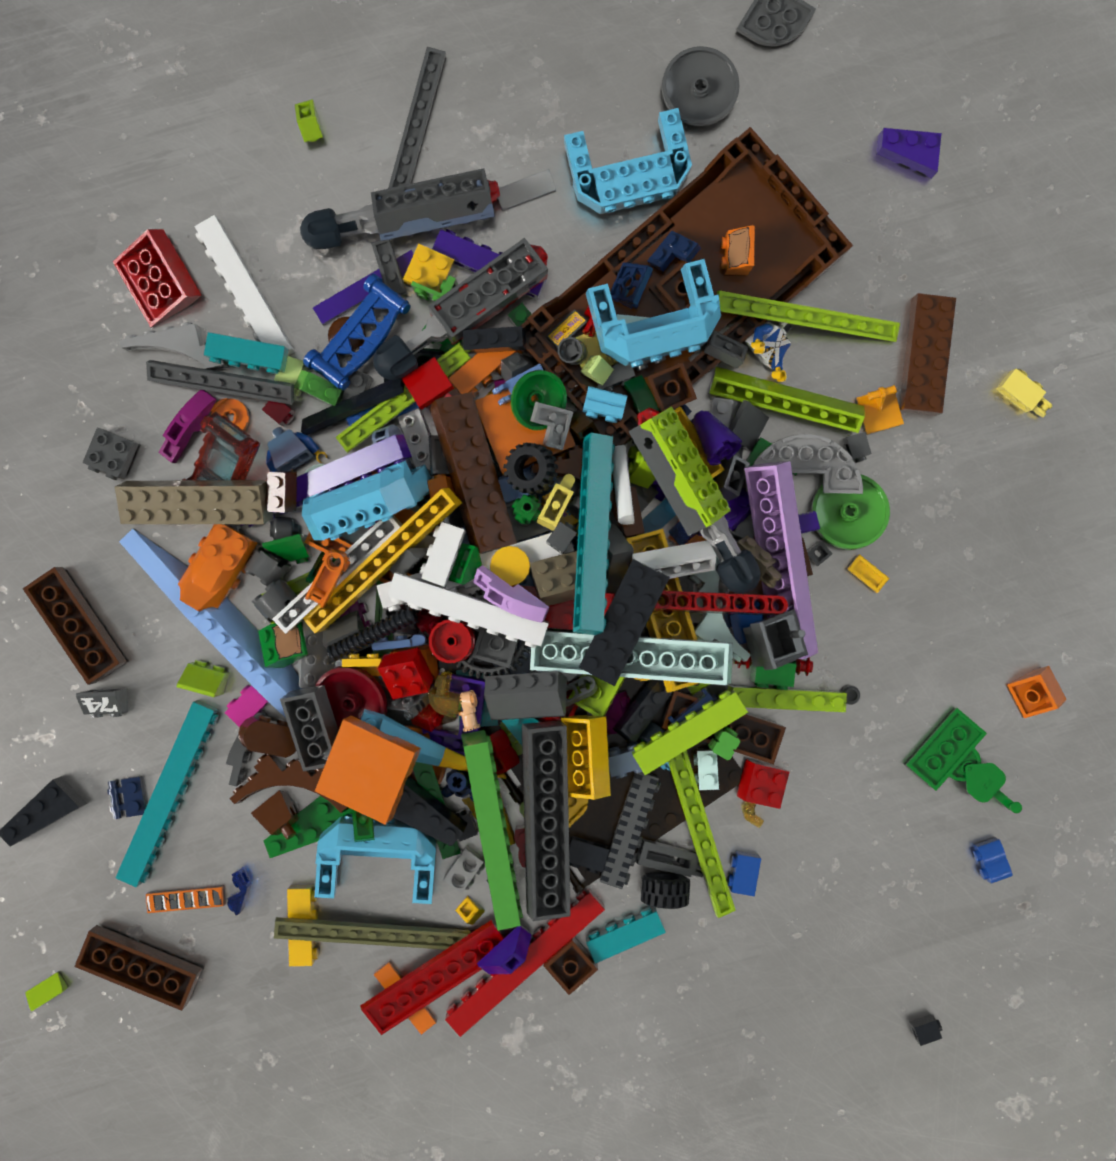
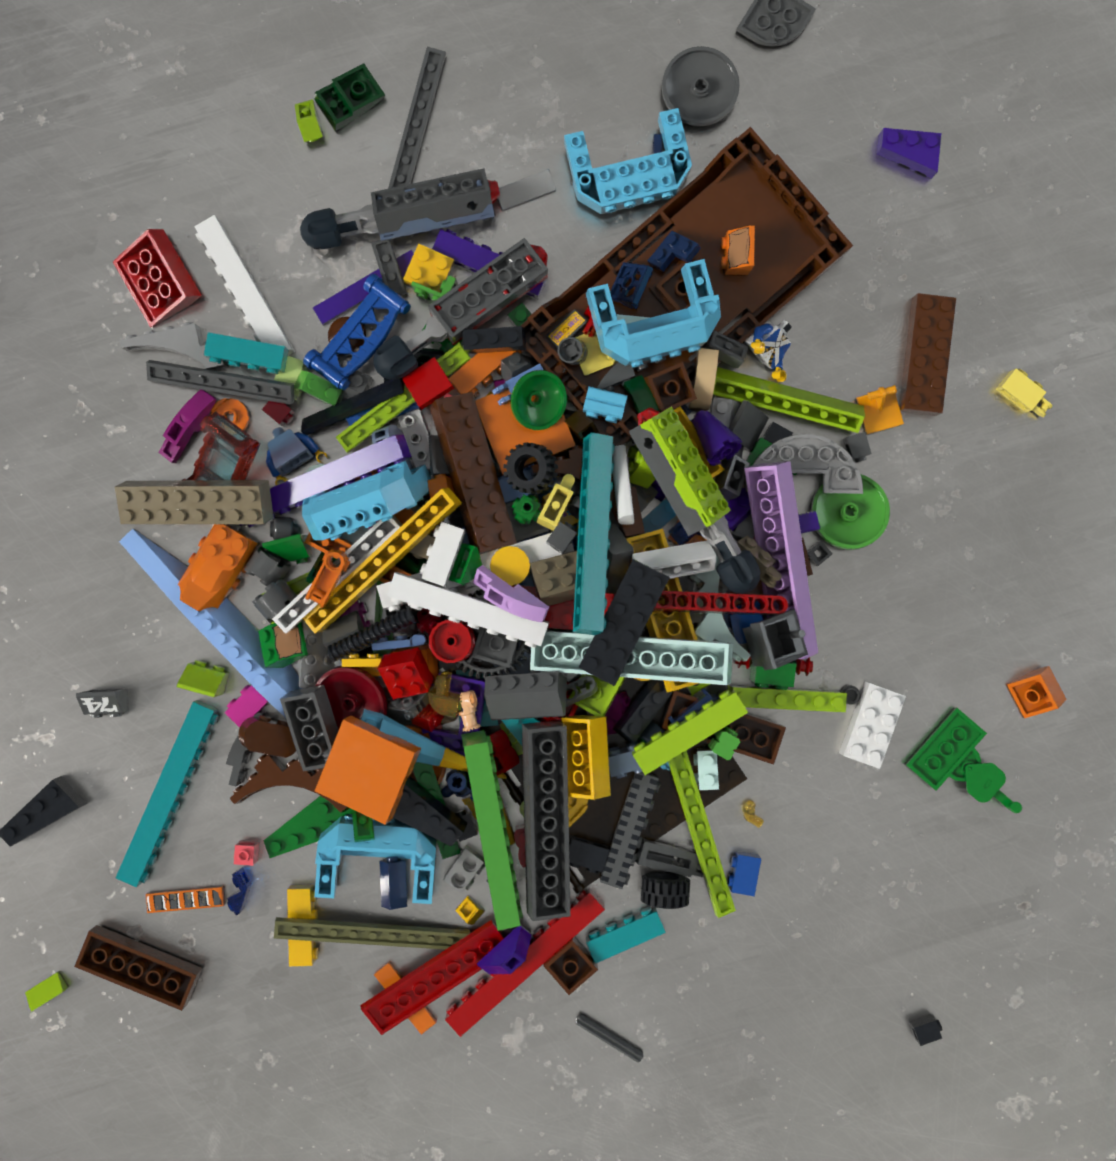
(74, 625): reddish brown brick -> none
(110, 454): dark grey brick -> none
(133, 796): dark blue plate -> none
(246, 853): none -> coral brick
(277, 815): reddish brown torso -> none
(281, 491): brick -> none
(349, 96): none -> dark green slope
(393, 883): none -> dark blue brick
(408, 560): dark grey slope -> none
(557, 423): light grey plate -> none
(597, 369): yellowish green slope -> none
(609, 1038): none -> dark grey axle
(657, 143): none -> dark blue tile
(704, 379): none -> tan arch
(763, 784): red brick -> none
(776, 432): none -> black brick
(808, 316): lime plate -> none
(868, 573): yellow plate -> none
(872, 725): none -> white brick
(992, 860): blue brick -> none

